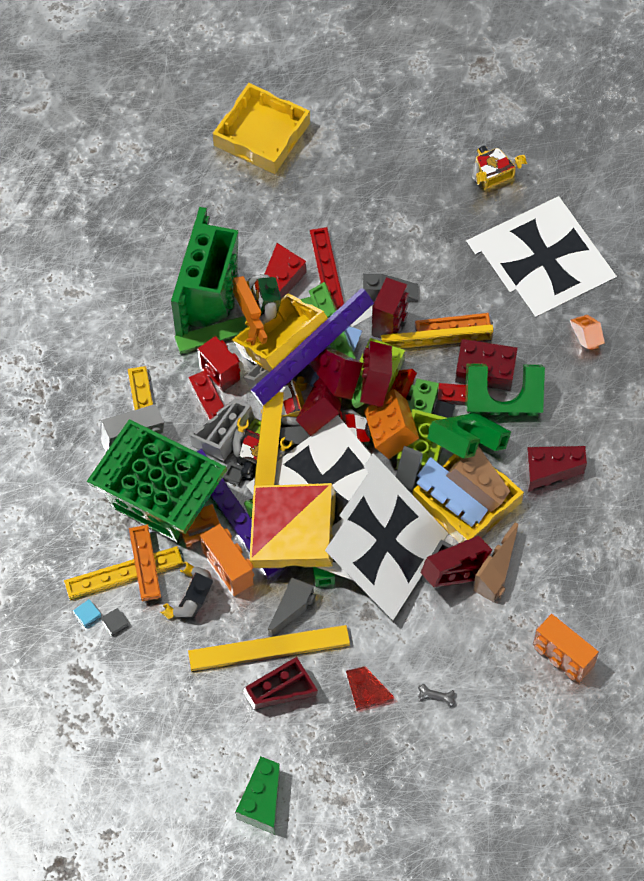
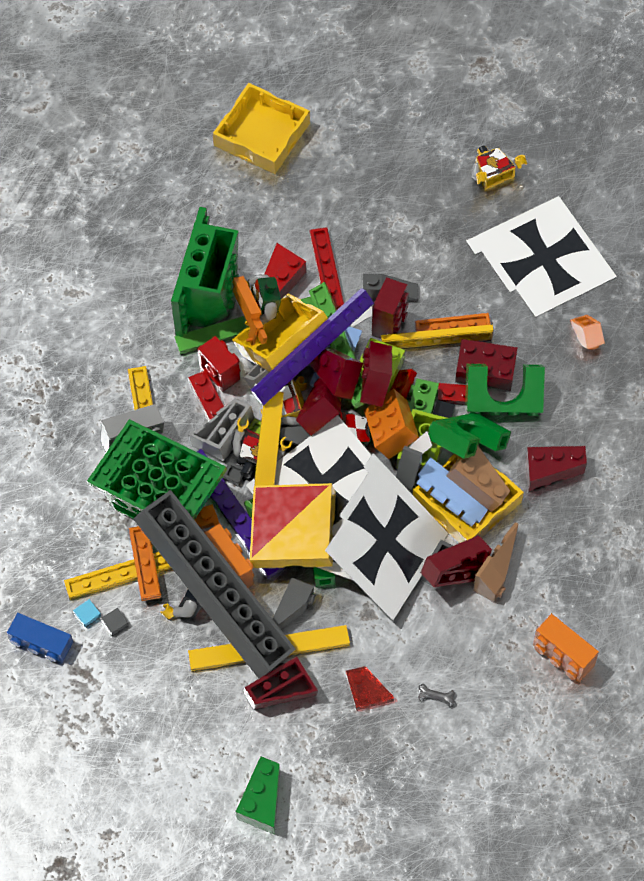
(39, 638): none -> blue brick
(214, 584): none -> dark grey brick
(422, 444): none -> white sticker

